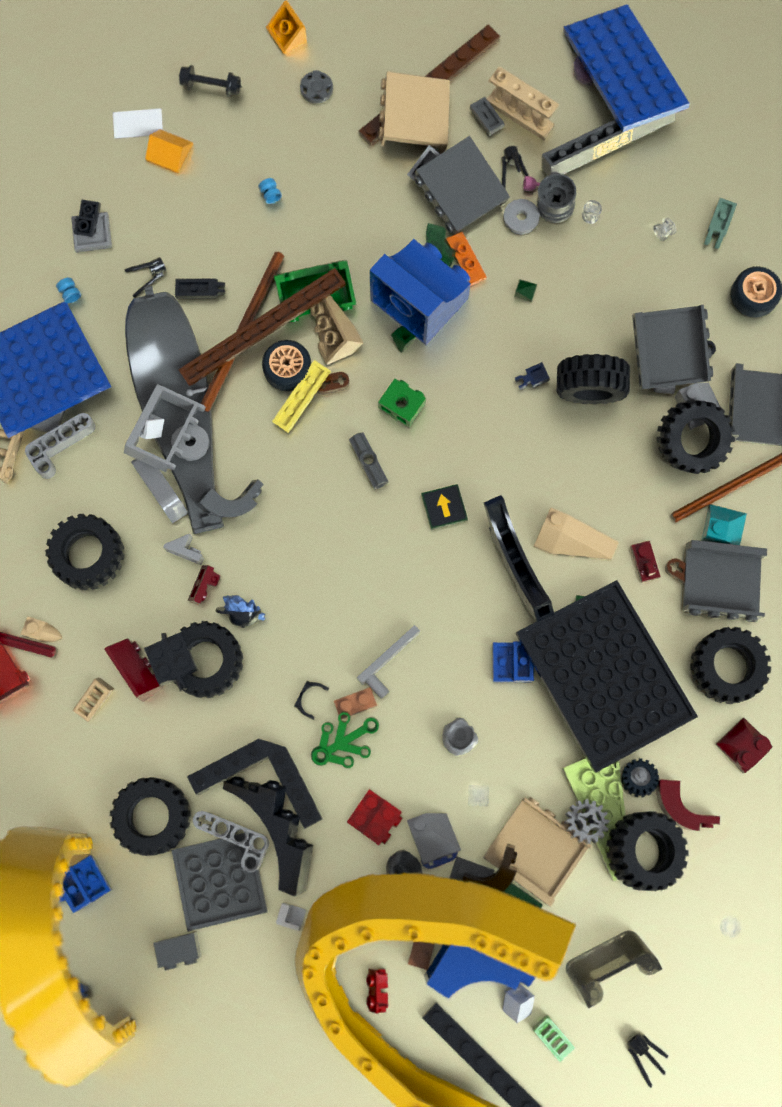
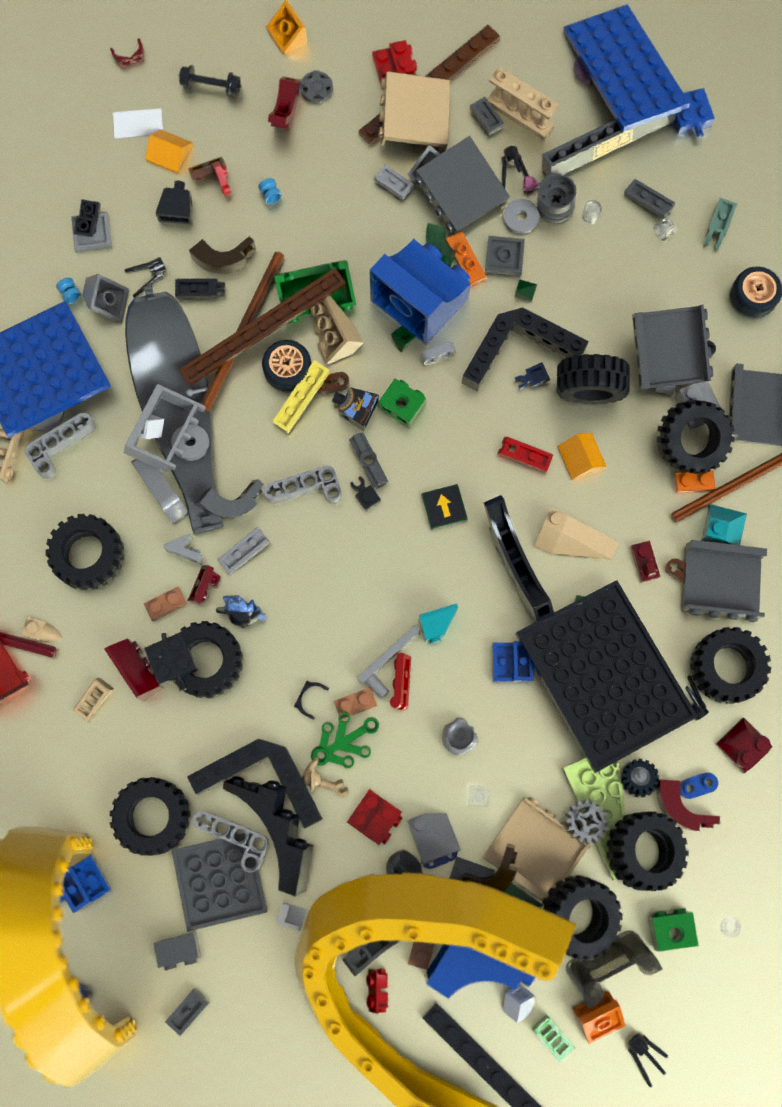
(105, 296): none -> light grey slope
(122, 60): none -> dark red cap
(165, 603): none -> nougat plate
(175, 205): none -> black torso
(187, 1012): none -> dark grey plate
(200, 171): none -> reddish brown plate
(221, 173): none -> plate
(222, 262): none -> dark brown arch
(243, 550): none -> light grey hinge
(286, 103): none -> dark red arch
(302, 489): none -> light grey beam
(312, 779): none -> tan piece
(356, 406): none -> torso
(366, 495): none -> black plate
(366, 954): none -> dark grey arch
(393, 182): none -> light grey plate
(394, 59): none -> red plate
(401, 682): none -> red plate
(436, 623): none -> teal slope
(438, 353): none -> light grey beam
(504, 255): none -> dark grey plate
(523, 323): none -> black brick
(525, 454): none -> red plate
(581, 455): none -> light orange slope
(600, 1019): none -> orange bracket
(605, 917): none -> black tyre
(649, 198): none -> dark grey hinge
(662, 924): none -> green brick
(692, 482): none -> orange plate
(697, 116): none -> blue plate
(698, 704): none -> black plant
(699, 785): none -> blue plate

